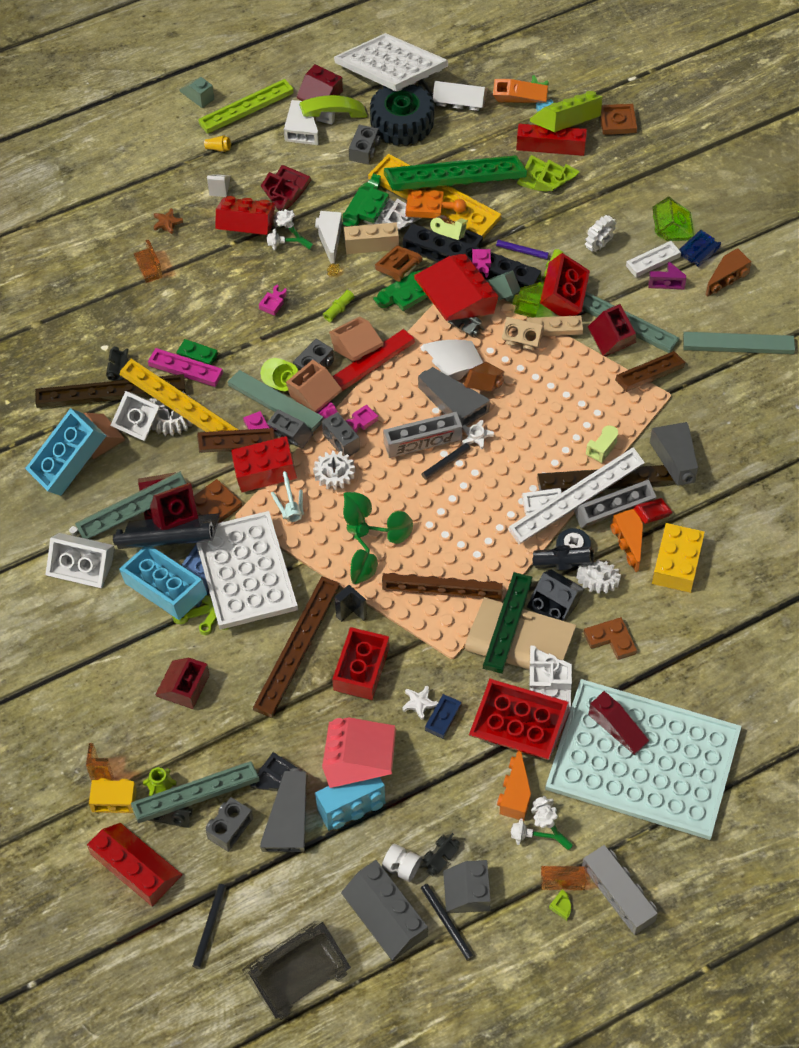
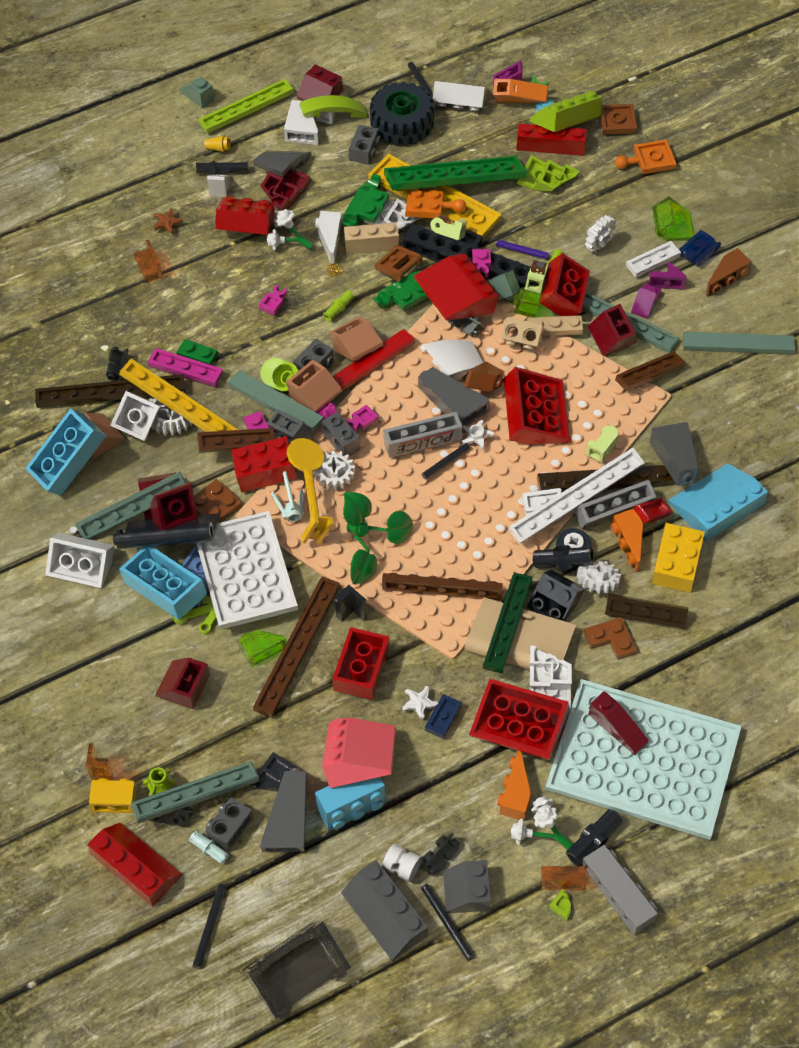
(208, 847): none -> light aqua axle
(222, 167): none -> black pin
(260, 645): none -> clear neon green slope
(281, 161): none -> dark grey slope
(309, 457): none -> yellow piece
(391, 62): white plate -> none
(512, 72): none -> magenta slope
(535, 408): none -> red slope
(537, 275): none -> yellowish green leg
(594, 836): none -> black piece
(645, 300): none -> magenta slope
(646, 611): none -> dark brown plate
(650, 156): none -> orange plate
(719, 500): none -> medium azure slope

